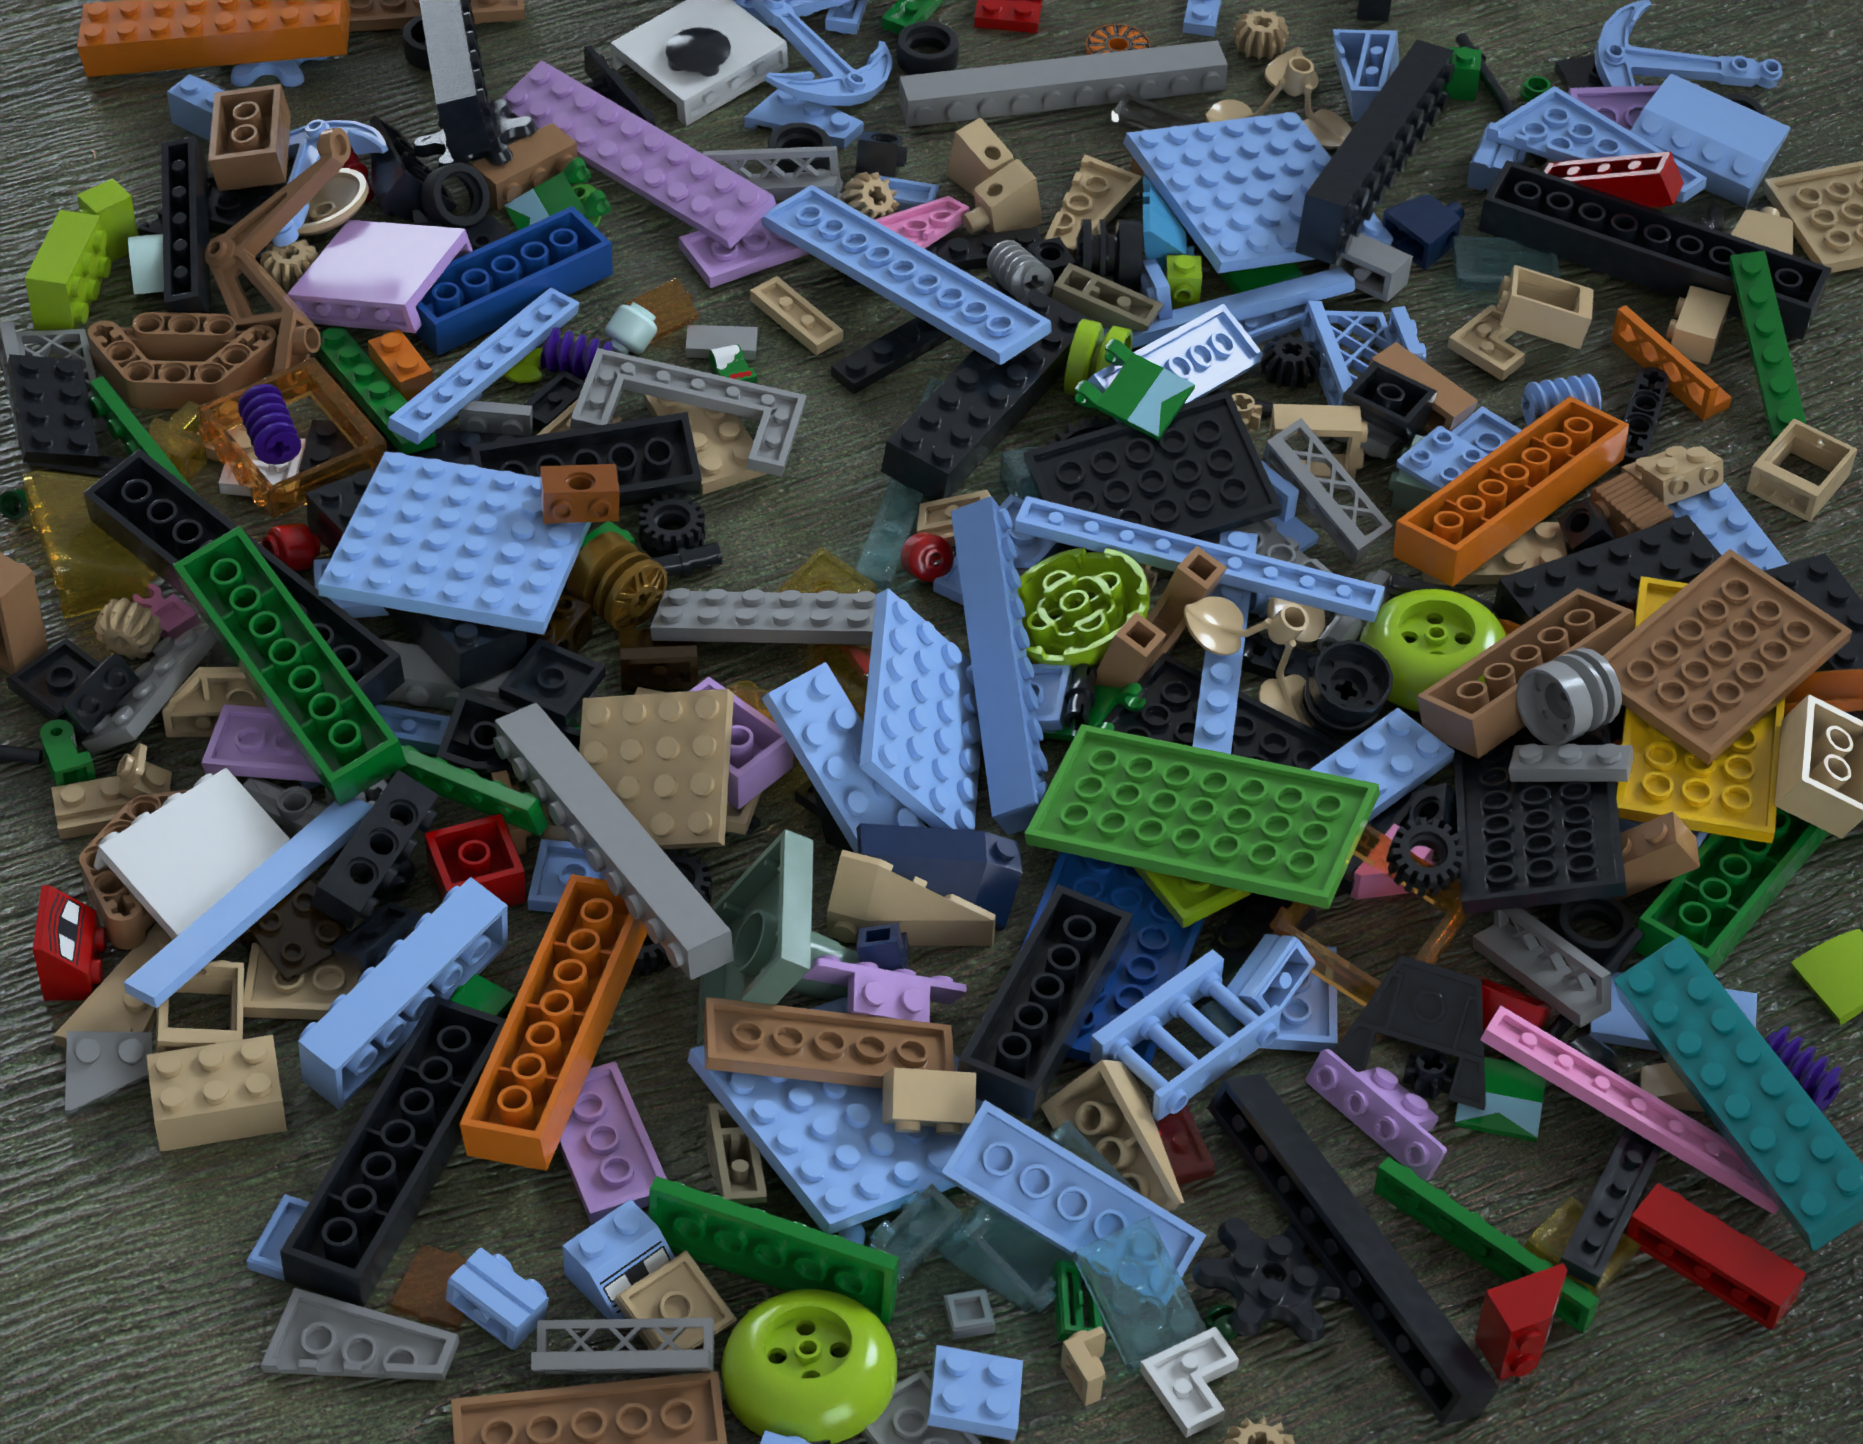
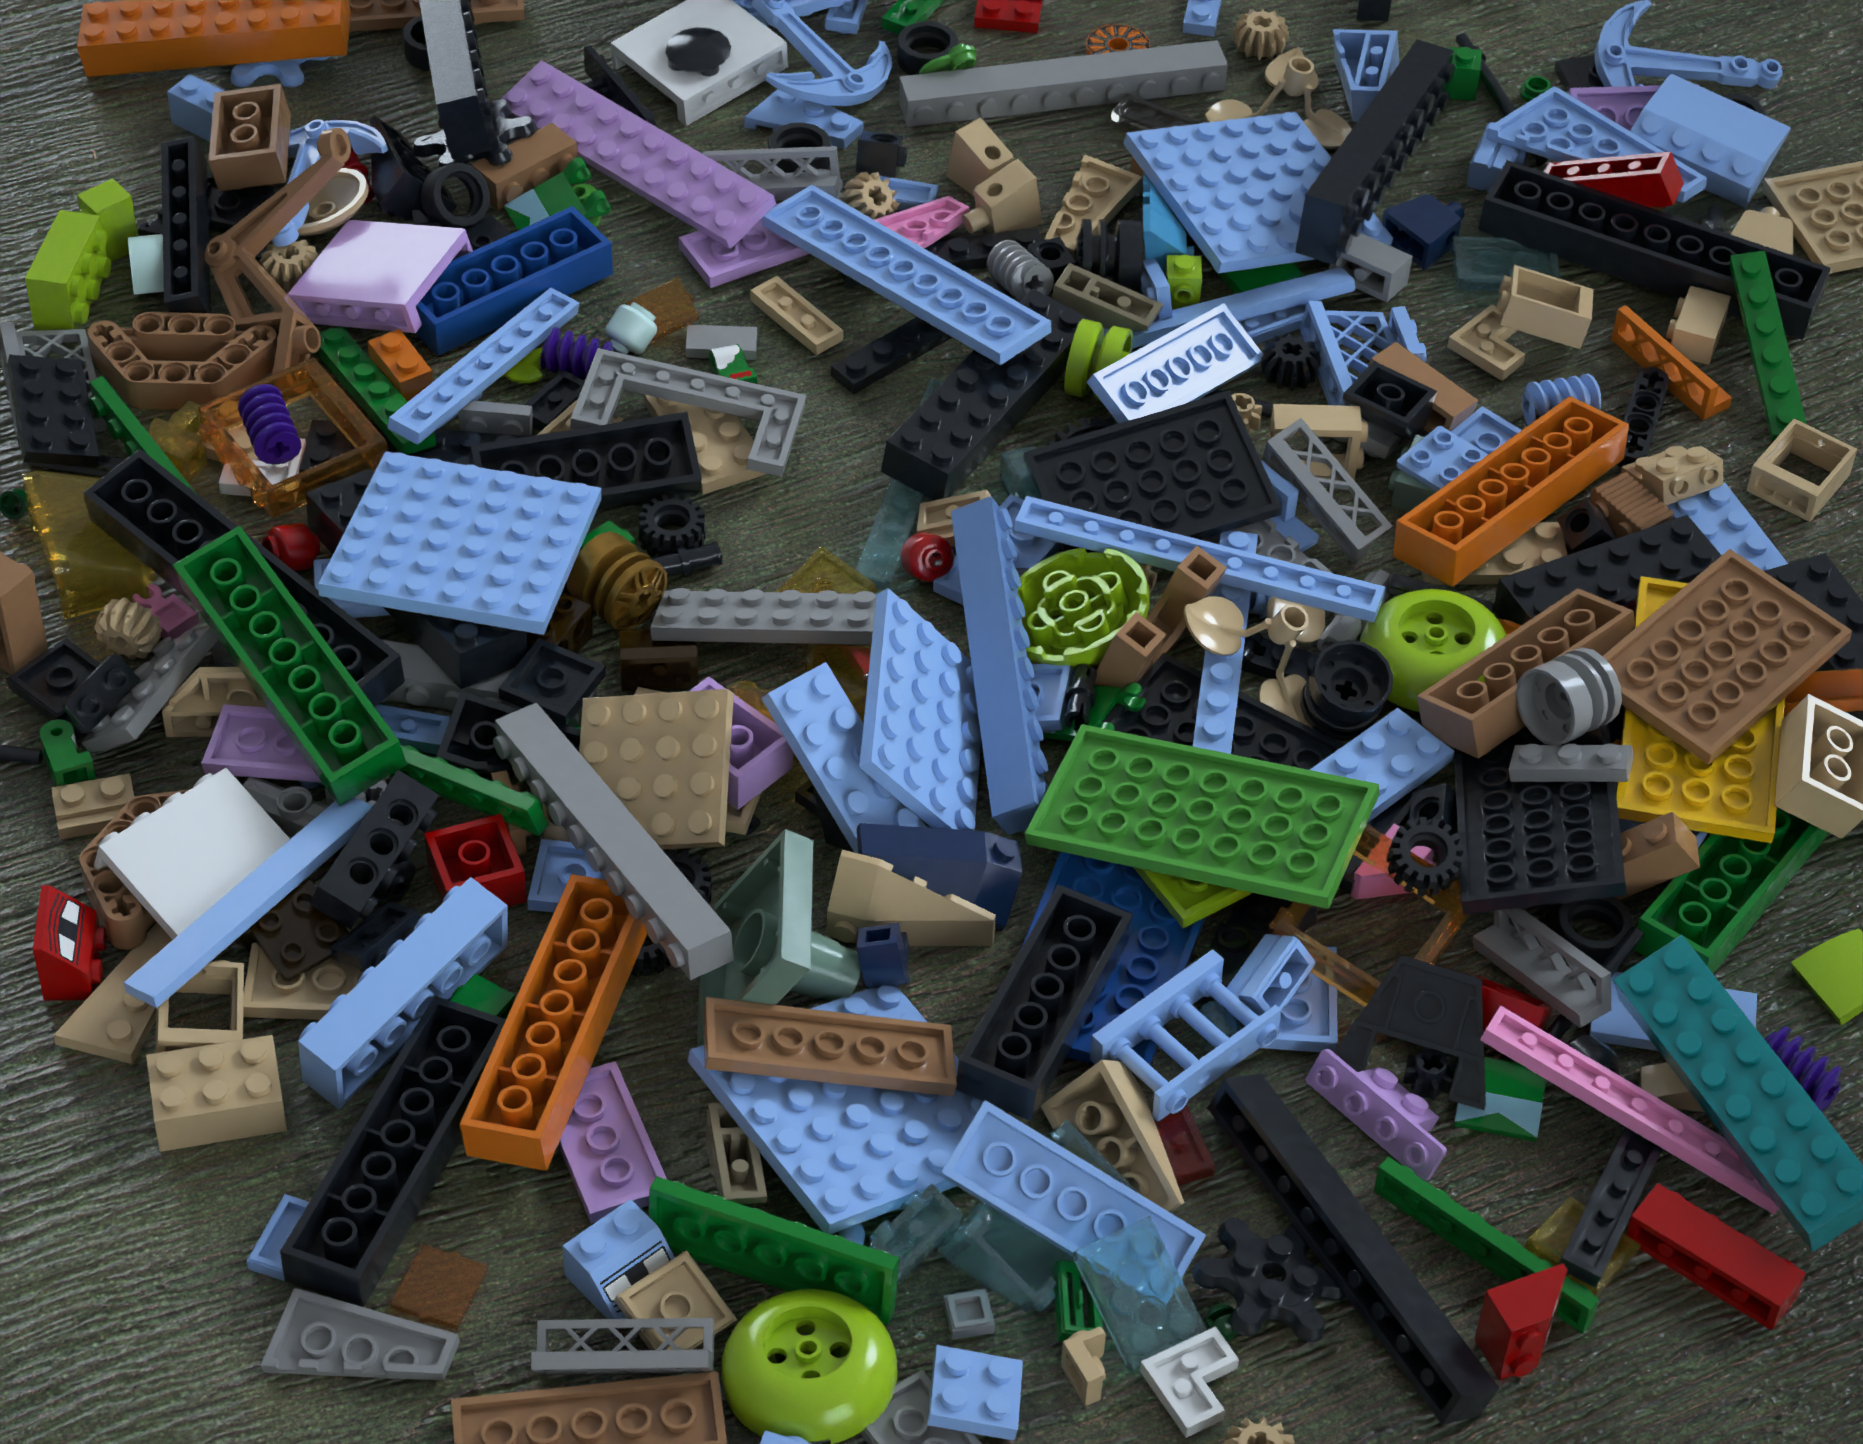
(103, 1064): light grey wing -> none
(141, 776): tan bracket -> none
(497, 1297): light blue brick -> none
(579, 493): dark orange brick -> none
(885, 992): lavender bracket -> none
(928, 1100): tan brick -> none
(958, 58): none -> bright green plate
(1140, 392): green flag -> none

